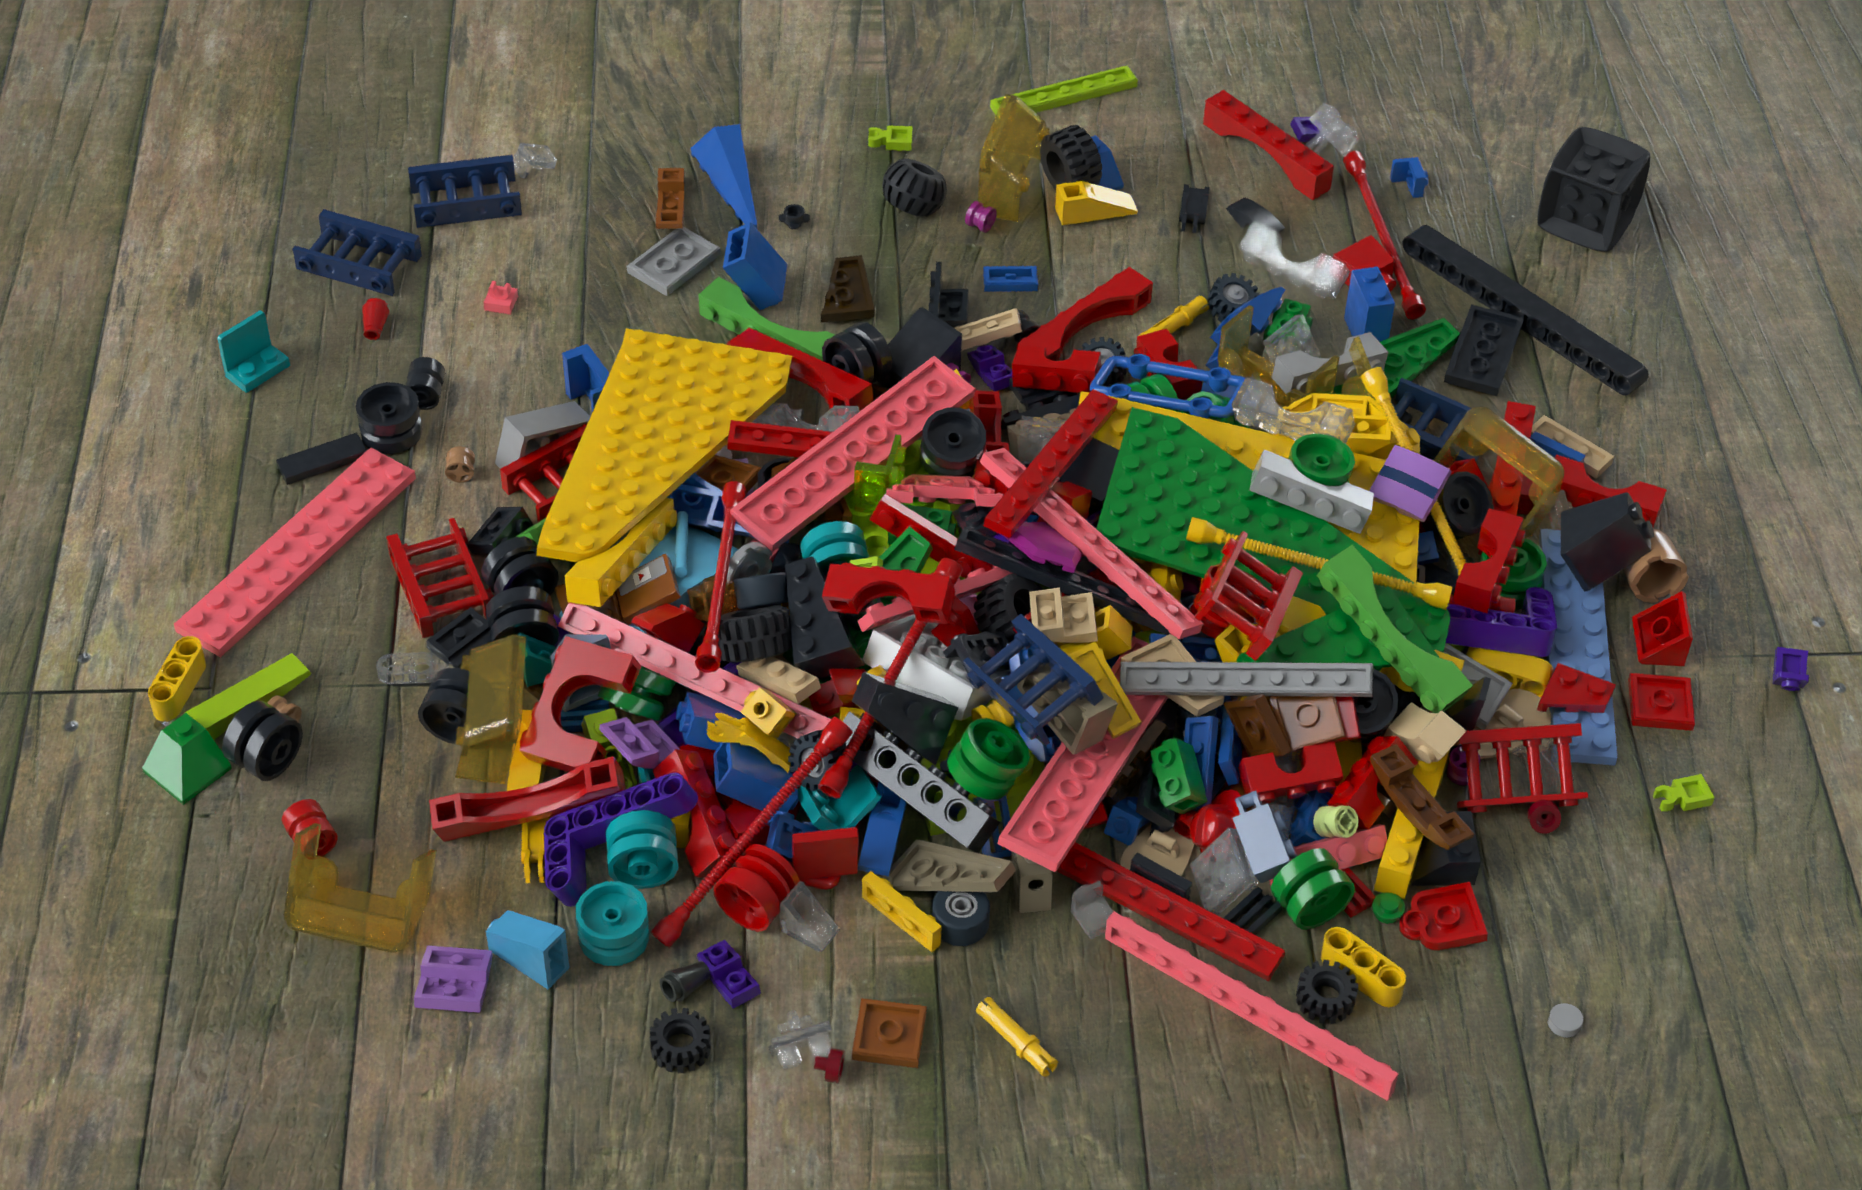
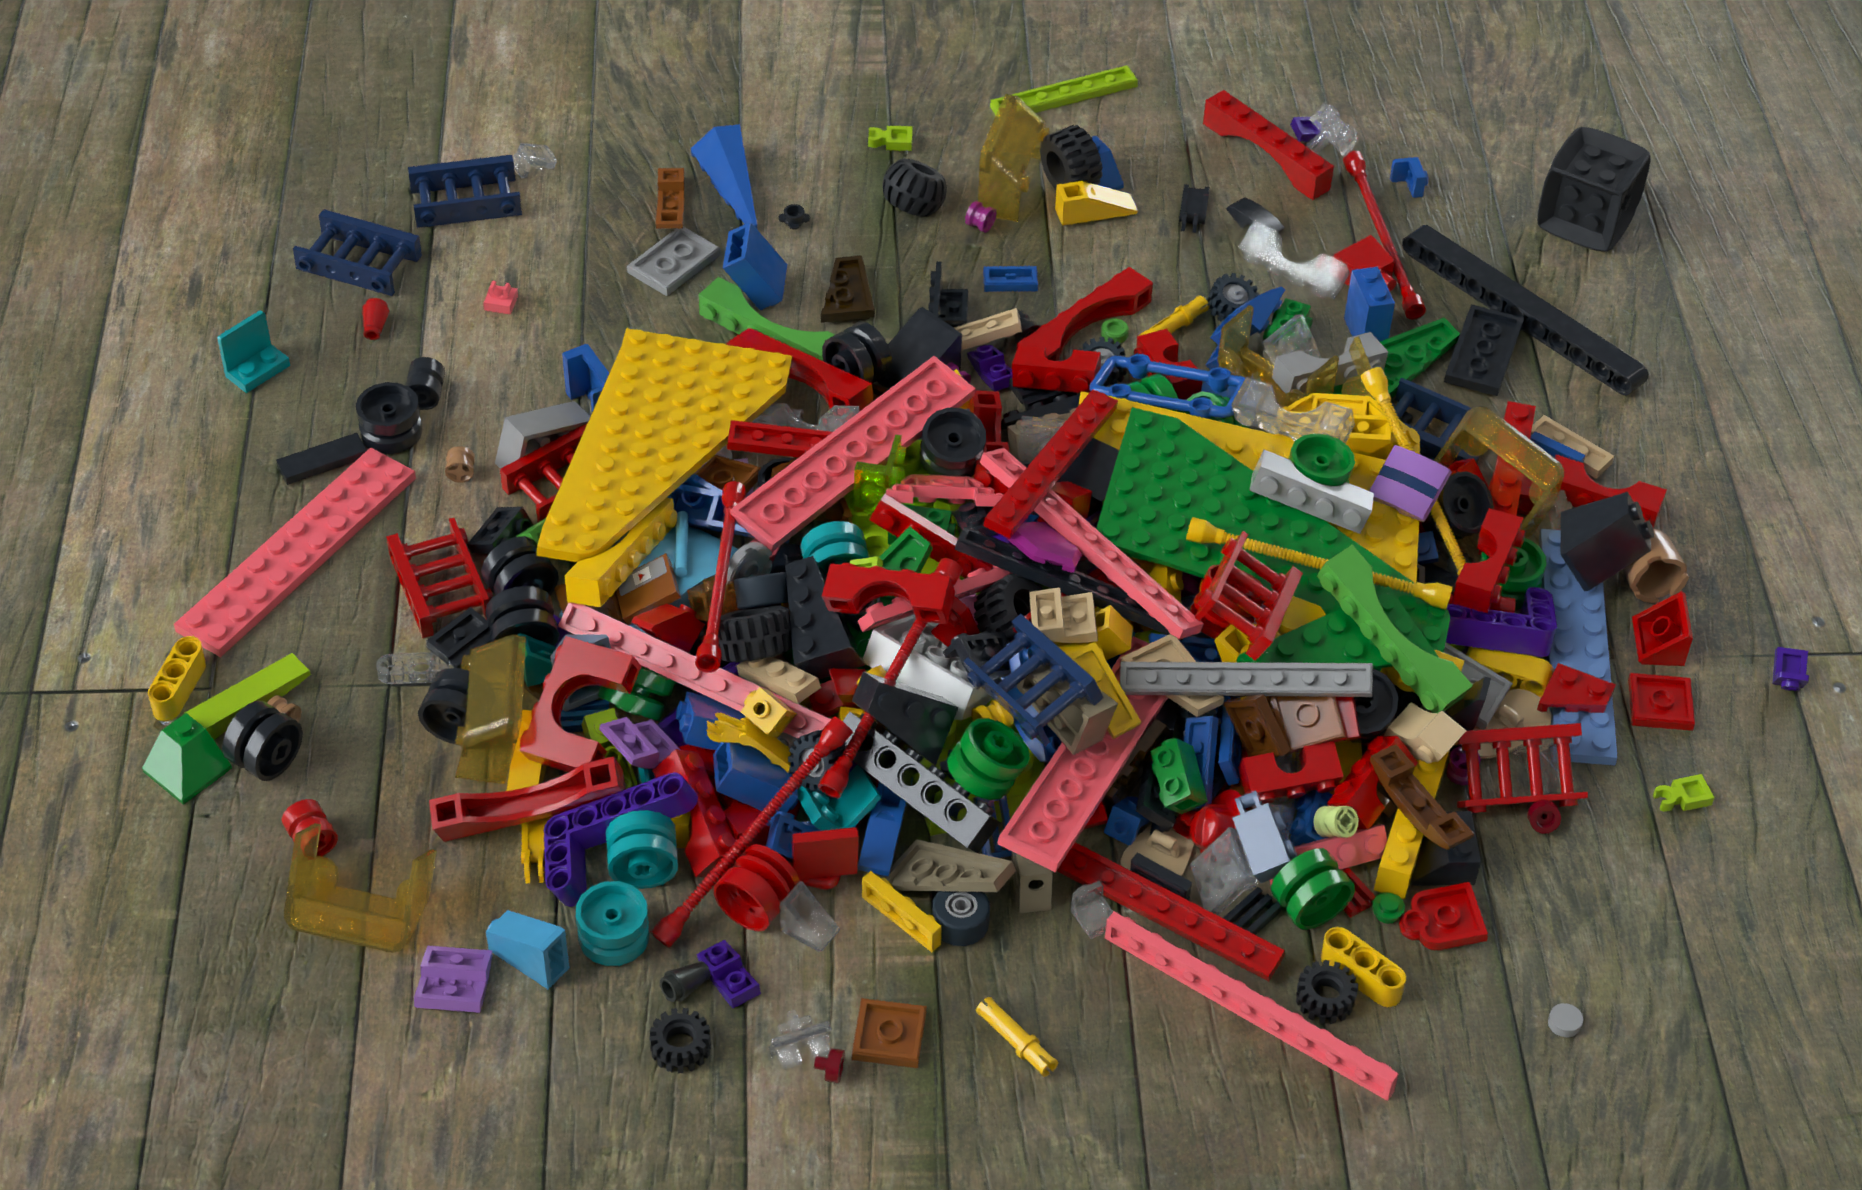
(1115, 329): none -> bright green tile

